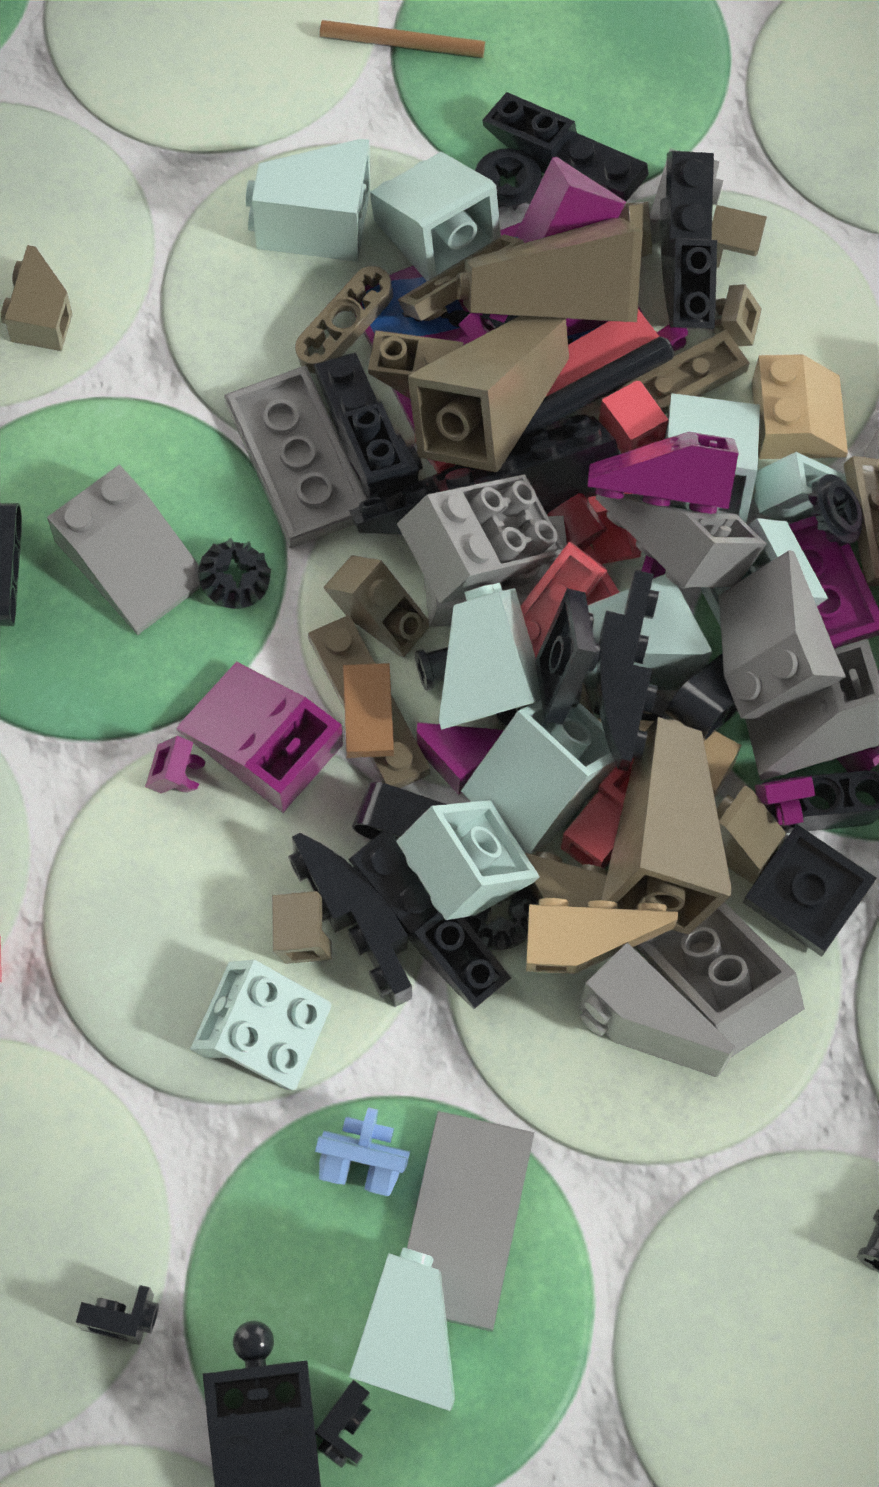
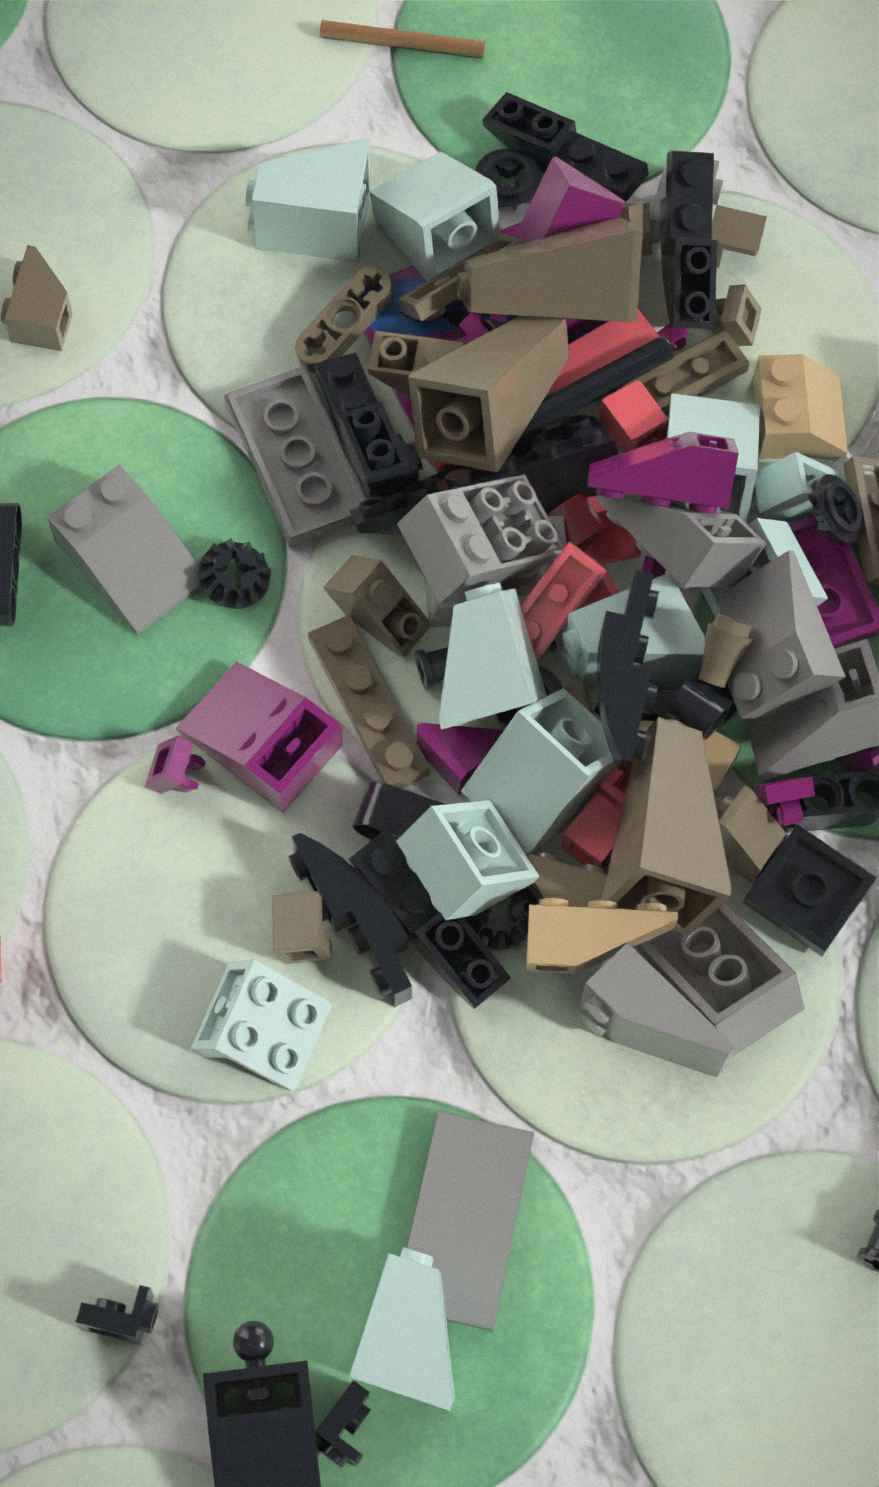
(339, 1151): light blue hips -> none
(368, 710): medium nougat tile -> none
(566, 657): black plate -> none
(724, 647): none -> dark tan cone

